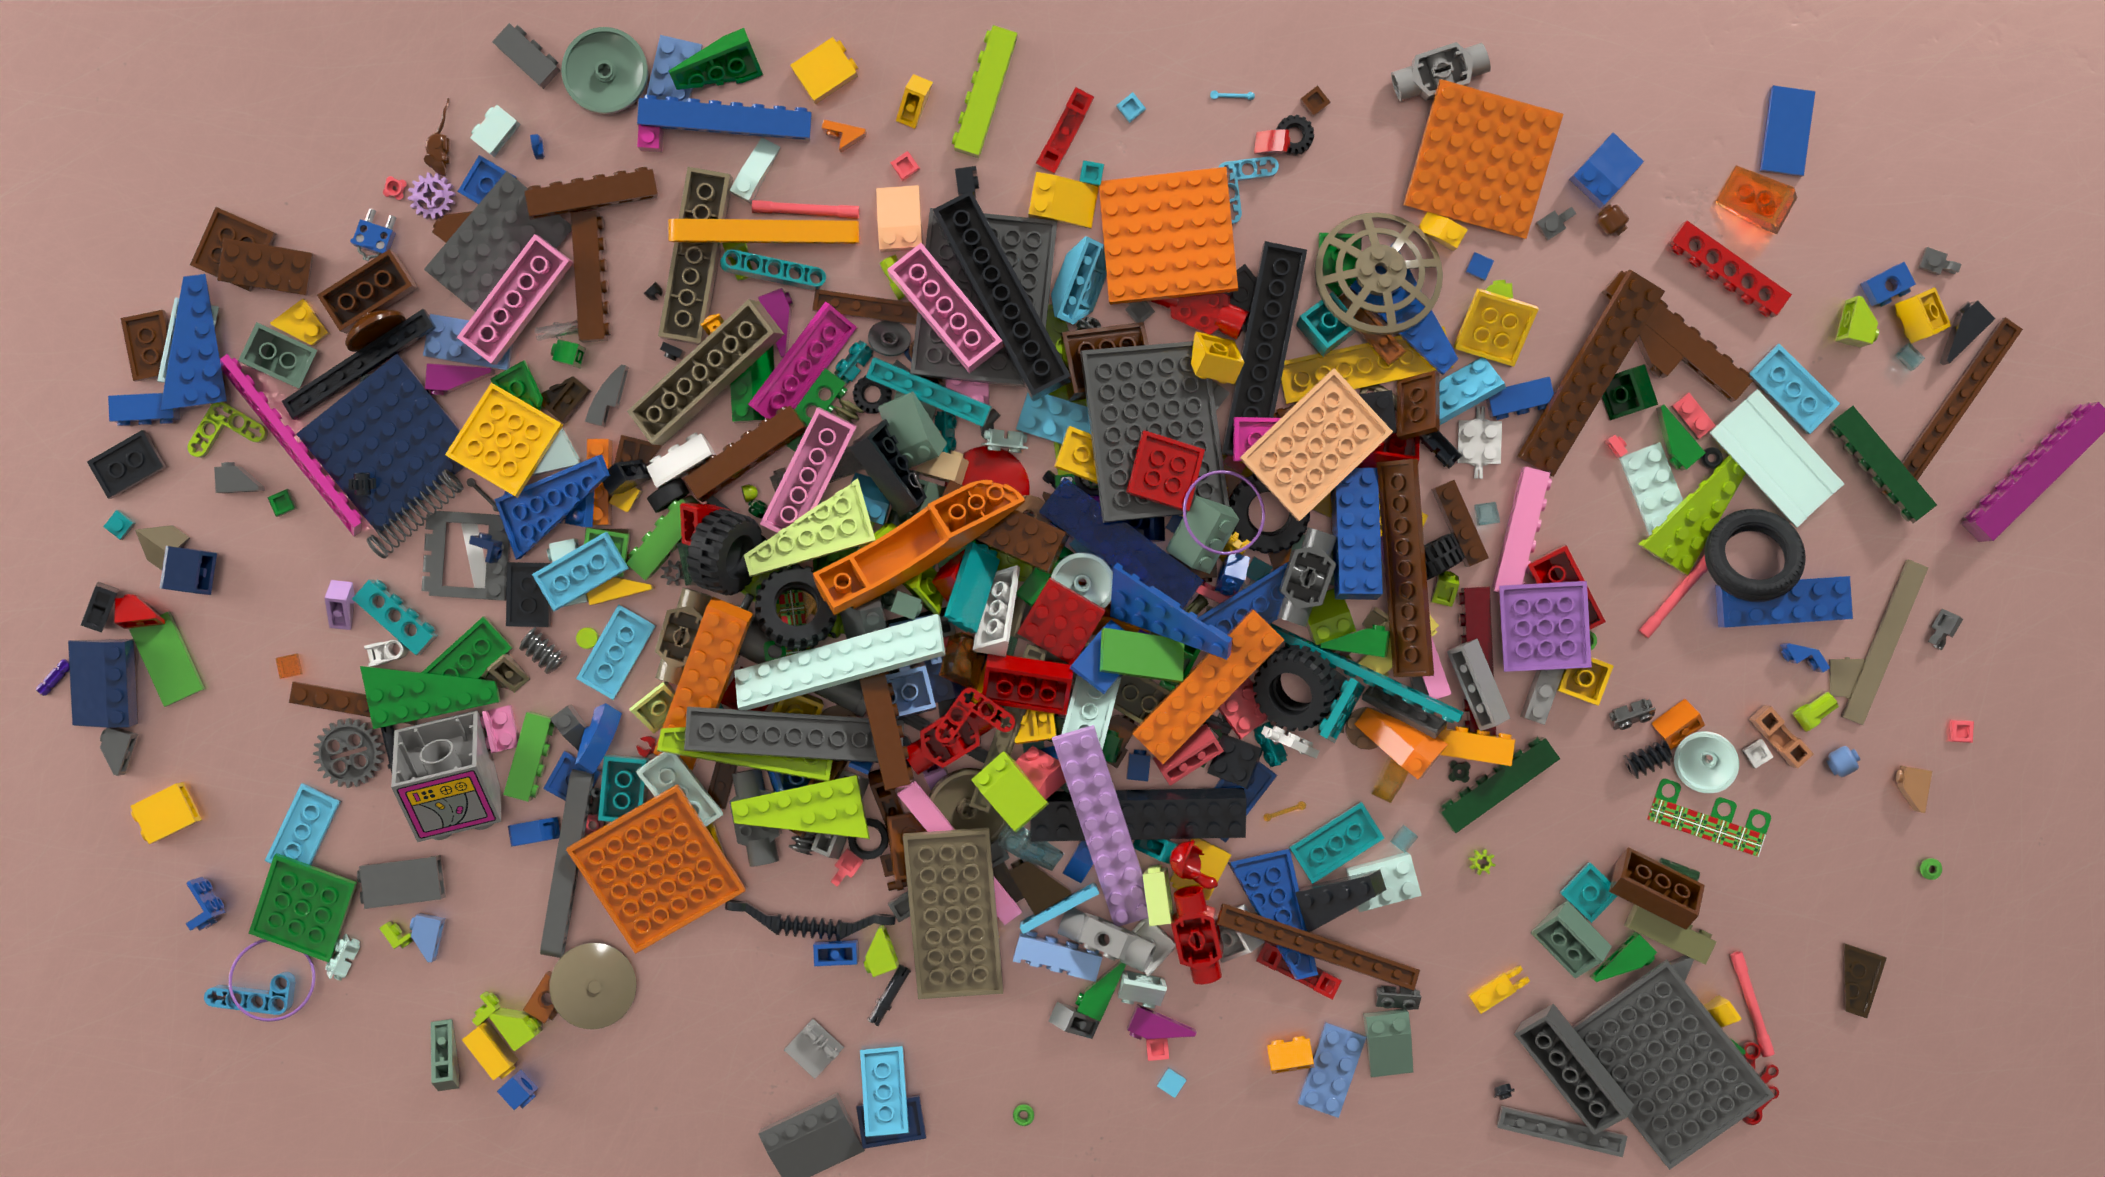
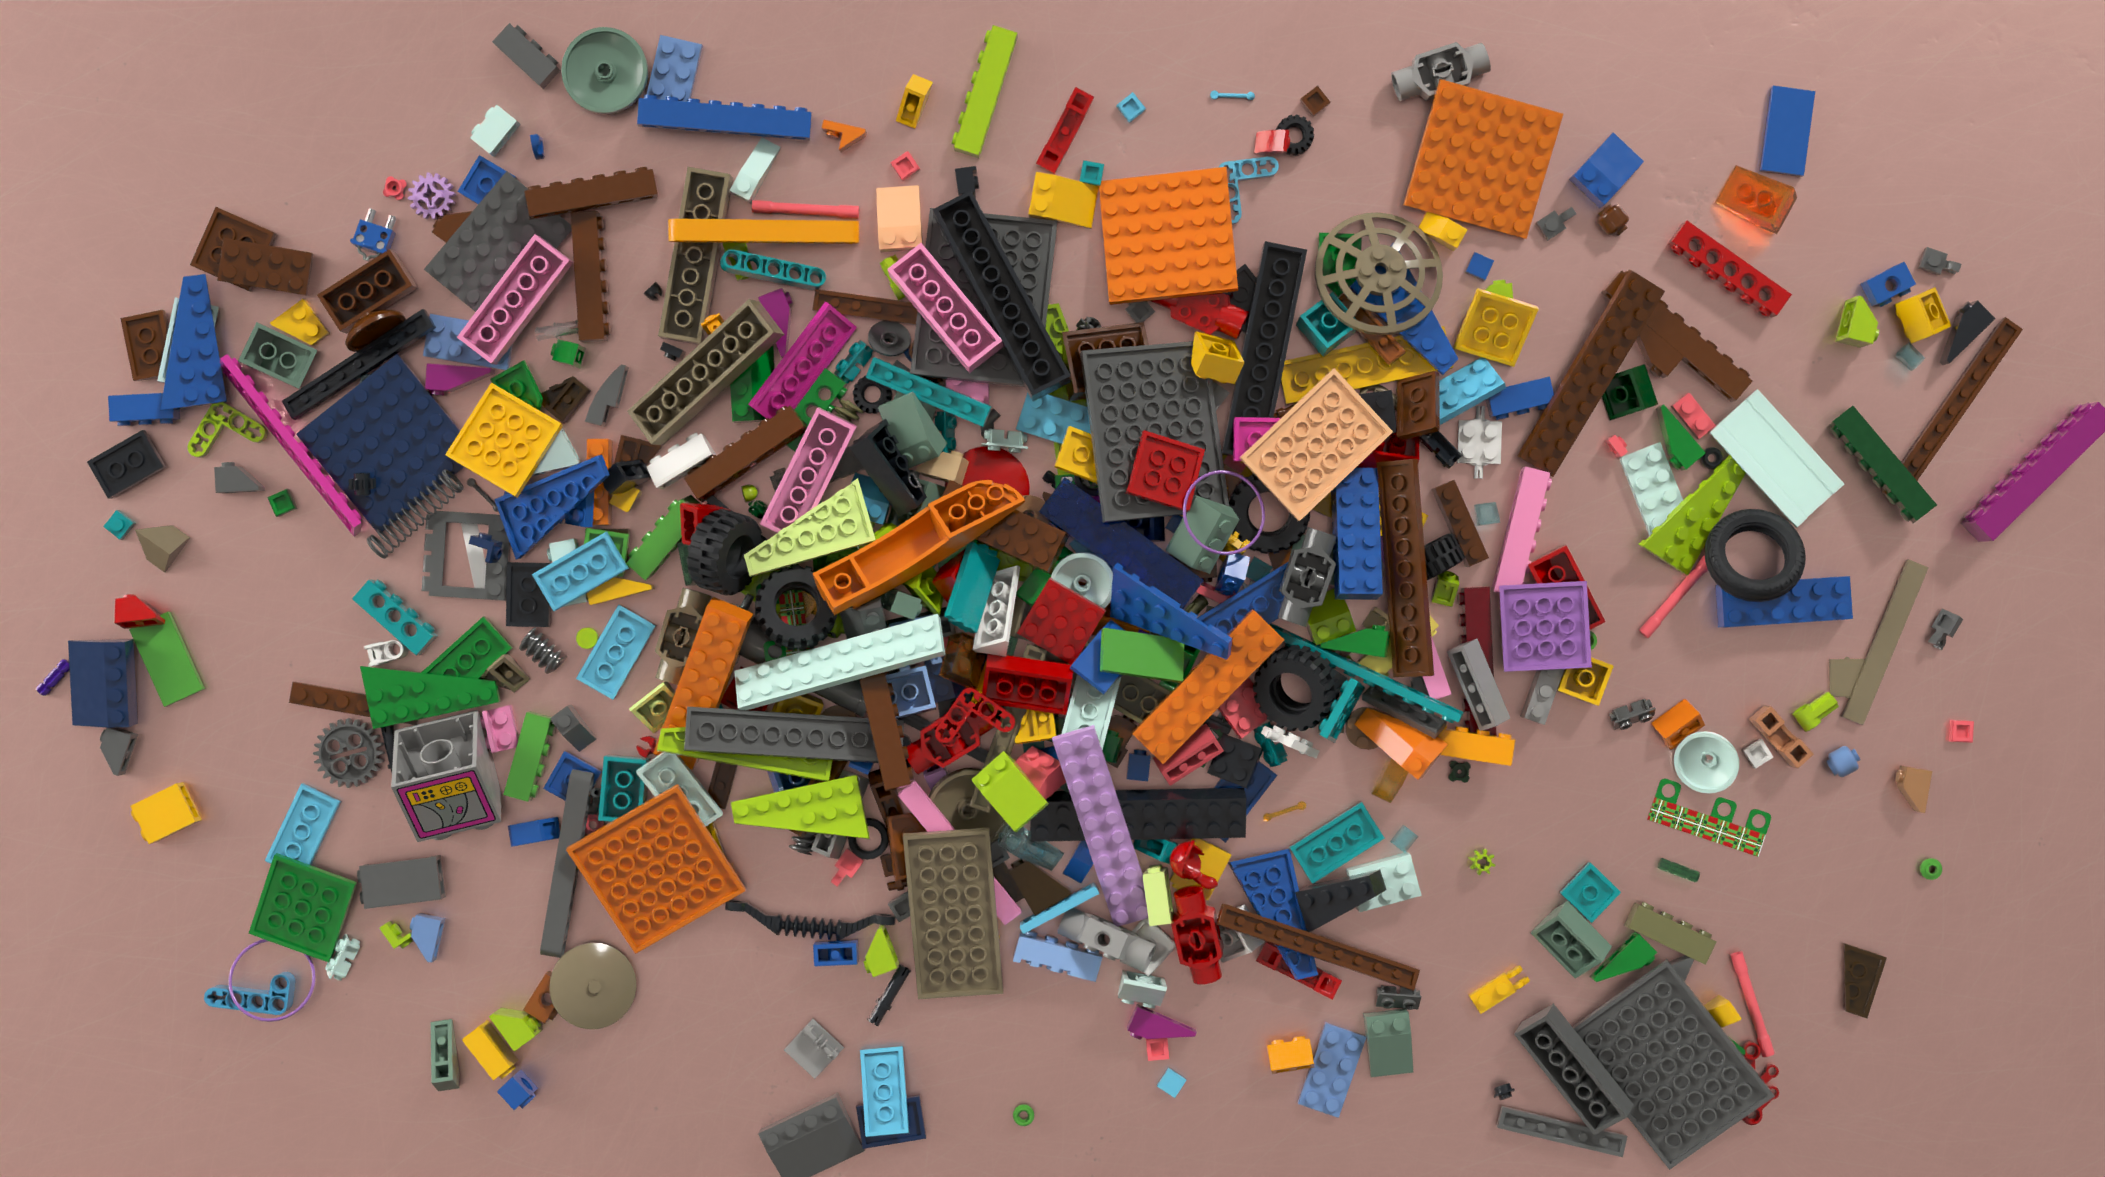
(99, 607): black brick -> none
(188, 570): dark blue slope -> none
(210, 904): blue bracket -> none
(289, 666): clear orange tile -> none
(340, 604): lavender slope -> none
(437, 148): reddish brown animal -> none
(484, 1012): lime bracket -> none
(597, 737): blue slope -> none
(650, 139): dark pink brick -> none
(667, 494): black tyre -> none
(667, 570): dark grey gear -> none
(722, 61): green wedge -> none
(758, 840): dark grey brick -> none
(825, 69): yellow brick -> none
(1072, 1021): dark grey slope -> none
(1079, 281): medium azure wedge -> none
(1099, 993): green slope -> none
(1499, 784): dark green brick -> none
(1648, 759): black piece -> none
(1657, 888): reddish brown brick -> none
(1793, 389): medium azure plate -> none
(1797, 653): blue slope -> none

